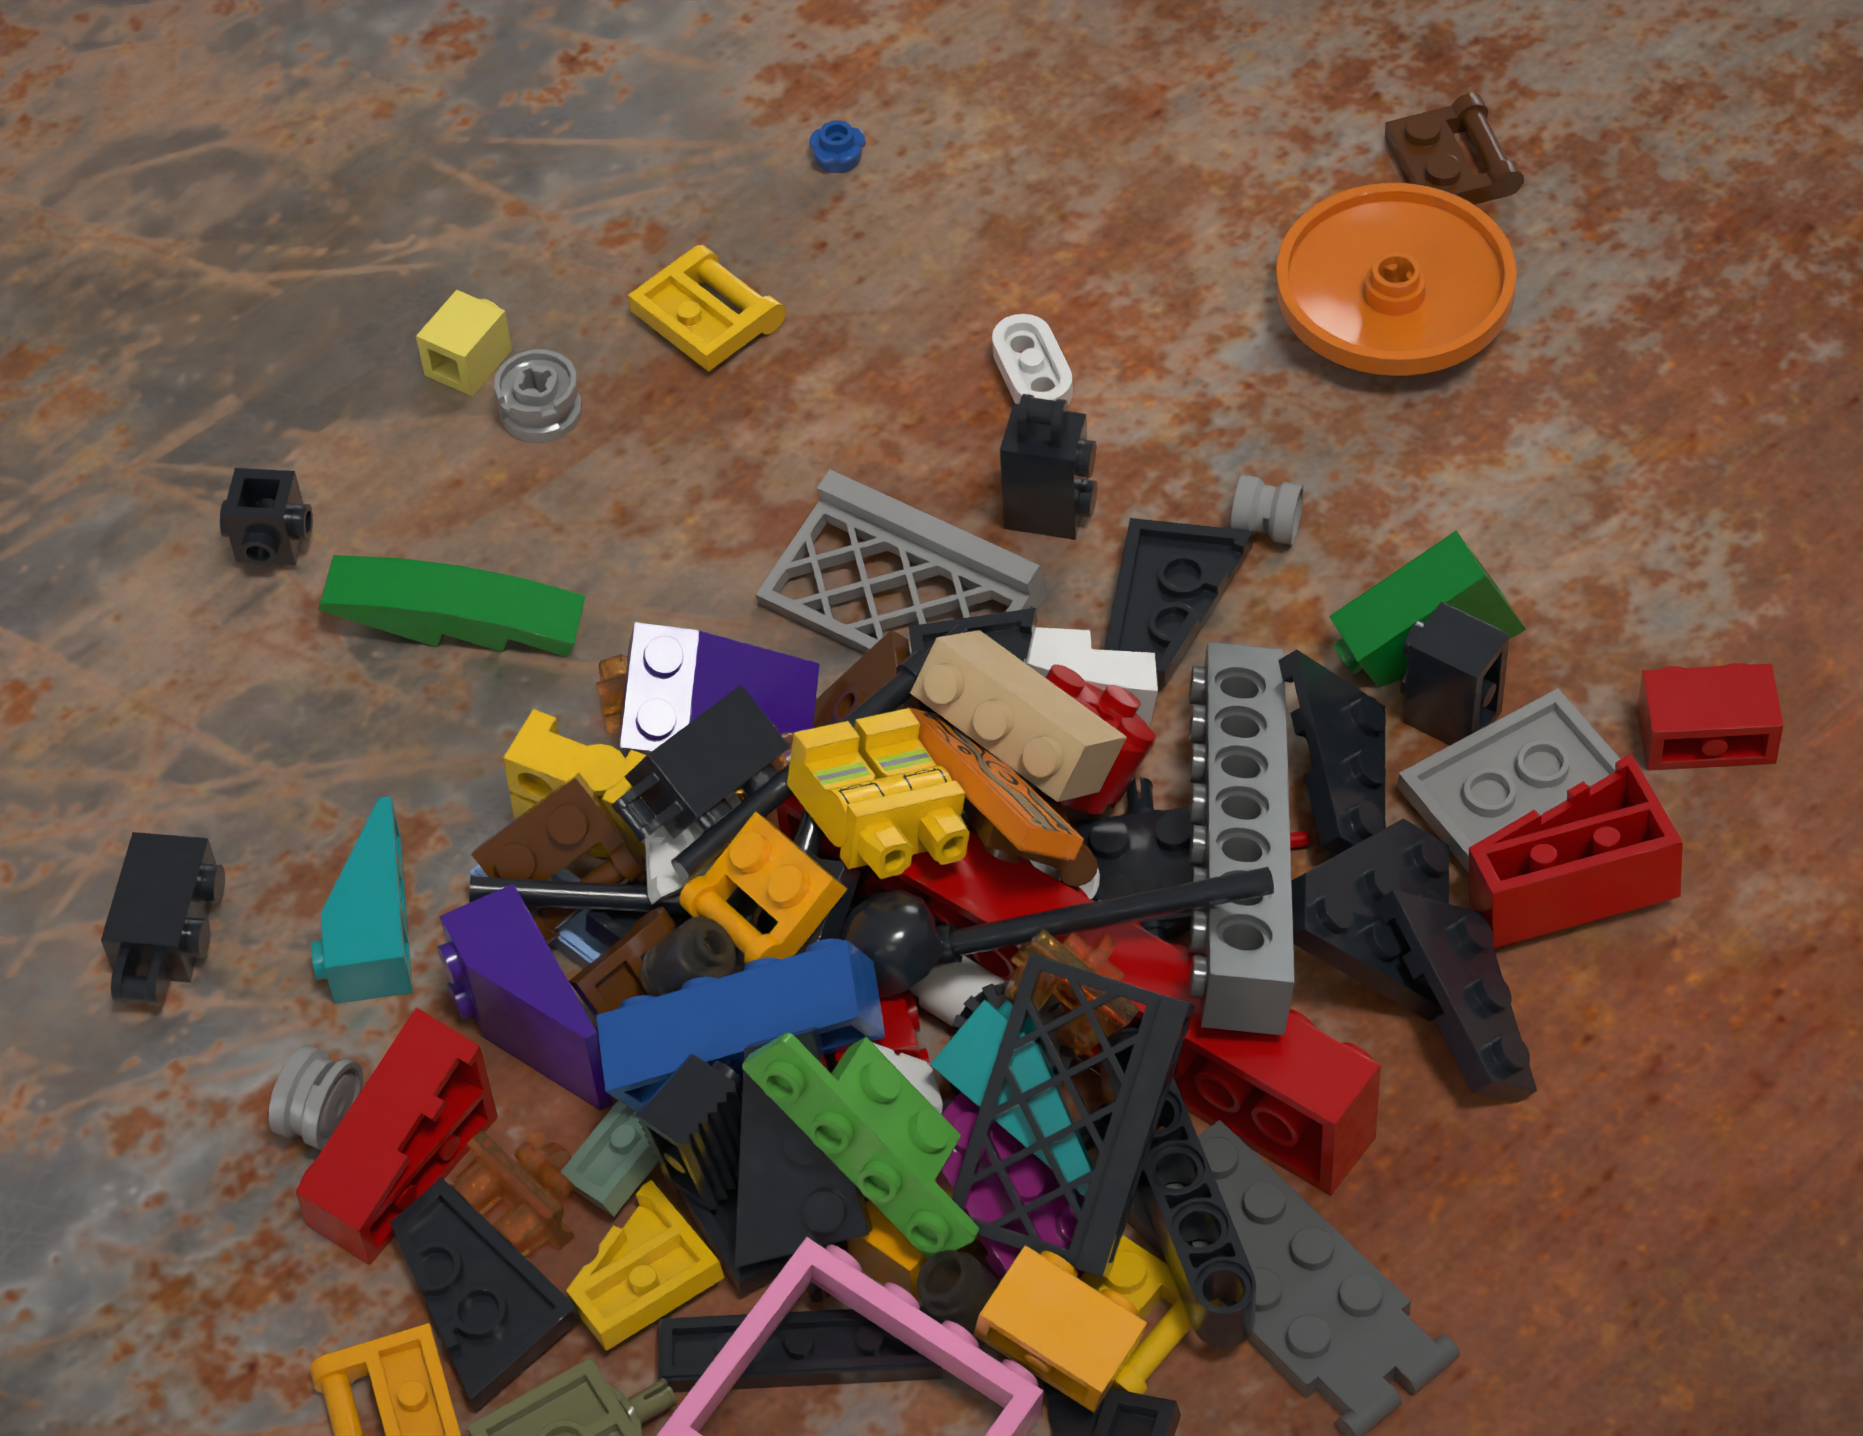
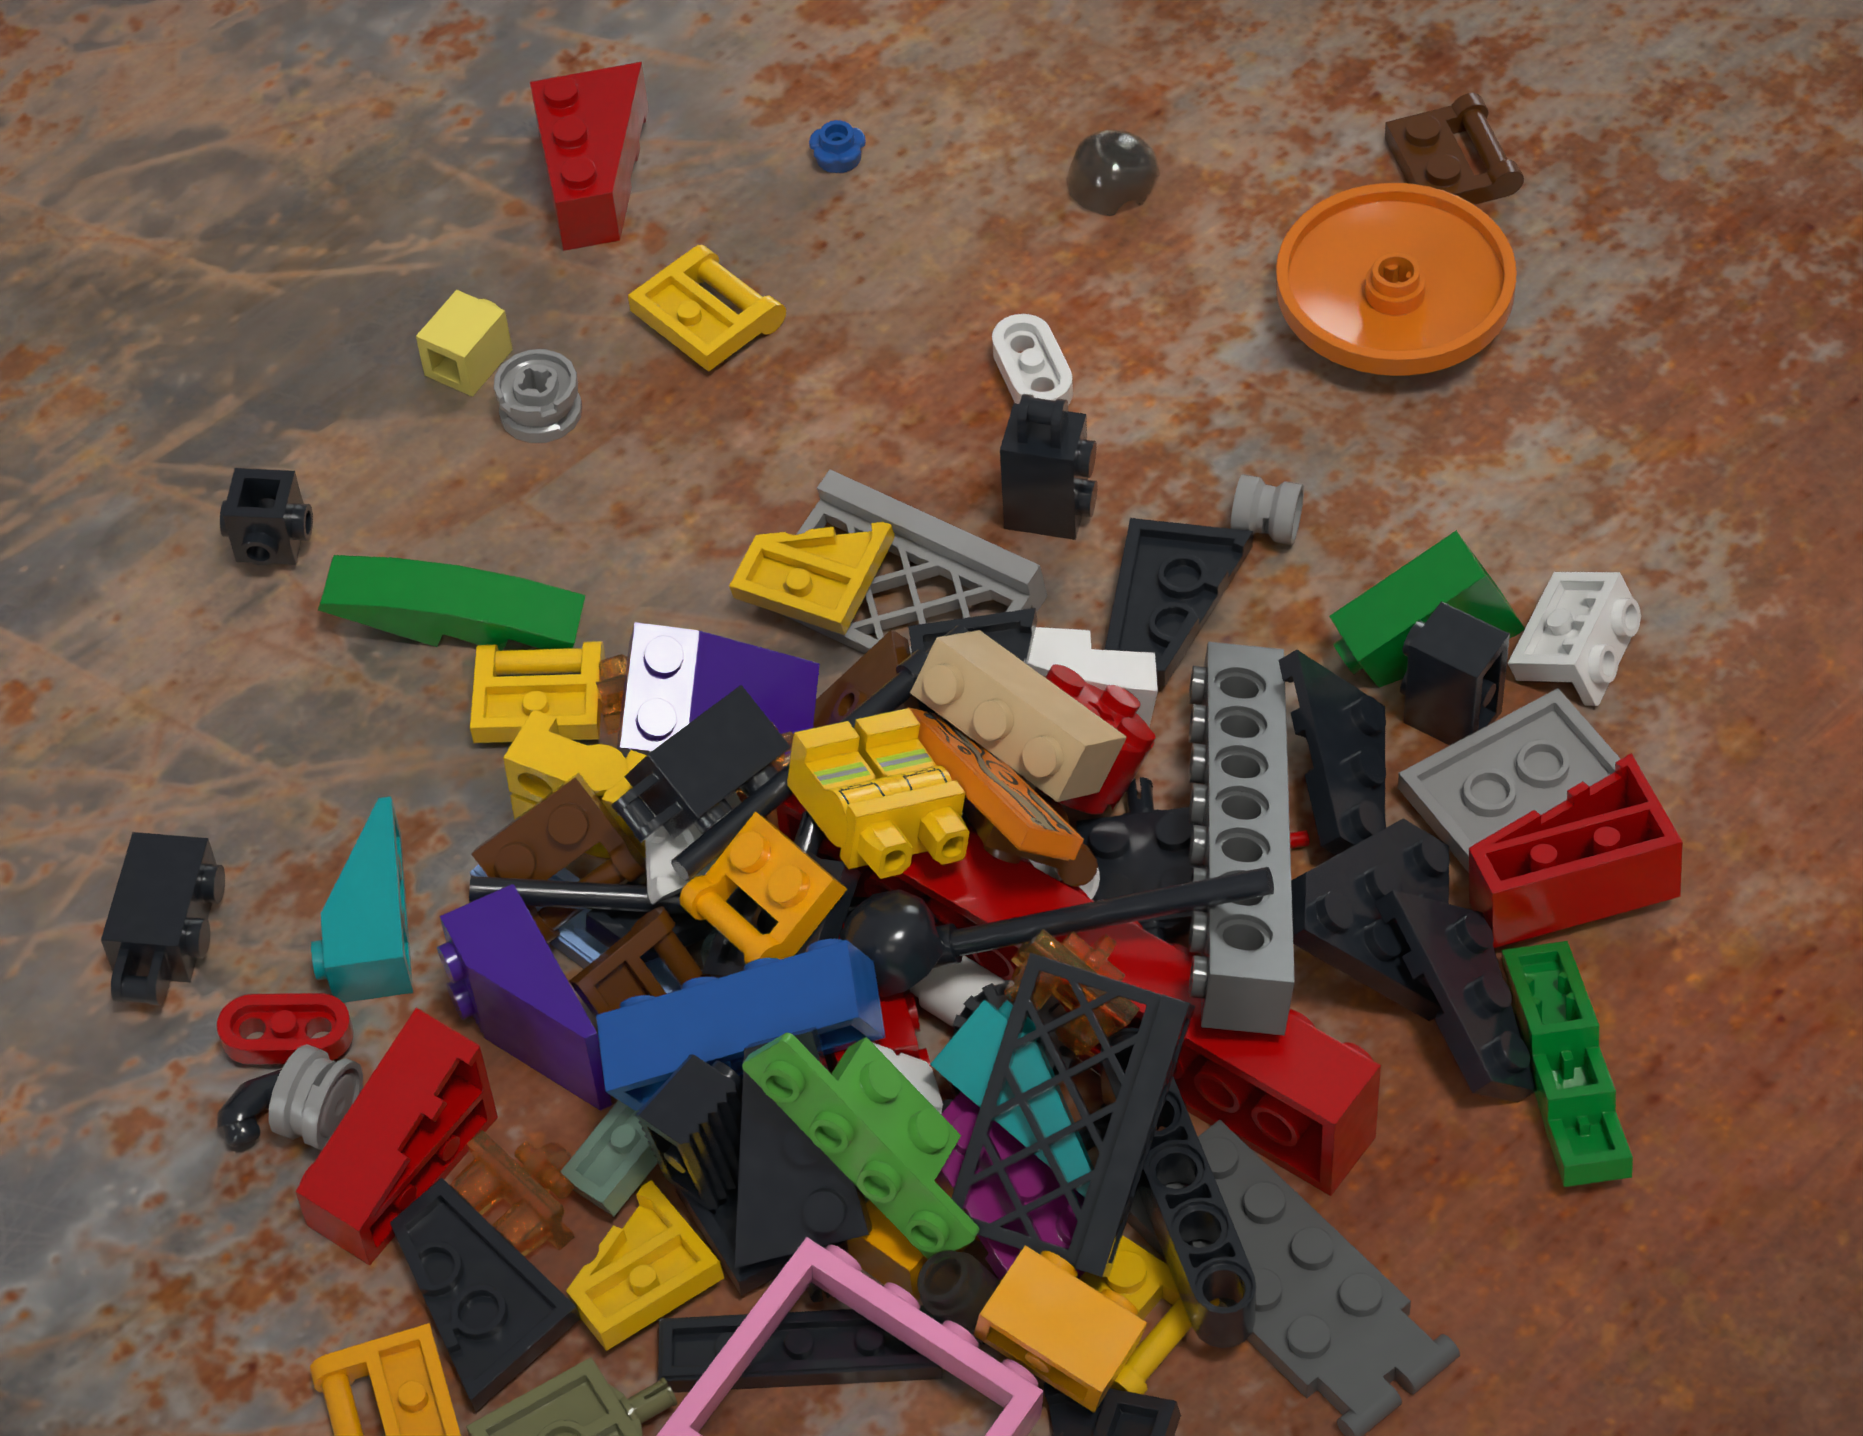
(239, 1111): none -> black arm
(287, 1024): none -> red plate
(505, 702): none -> yellow plate
(589, 148): none -> red wedge
(690, 951): clear smoke brick -> none
(812, 573): none -> yellow wing
(1111, 171): none -> clear smoke hair
(1567, 1064): none -> green slope
(1578, 633): none -> white bracket
(1709, 716): red brick -> none

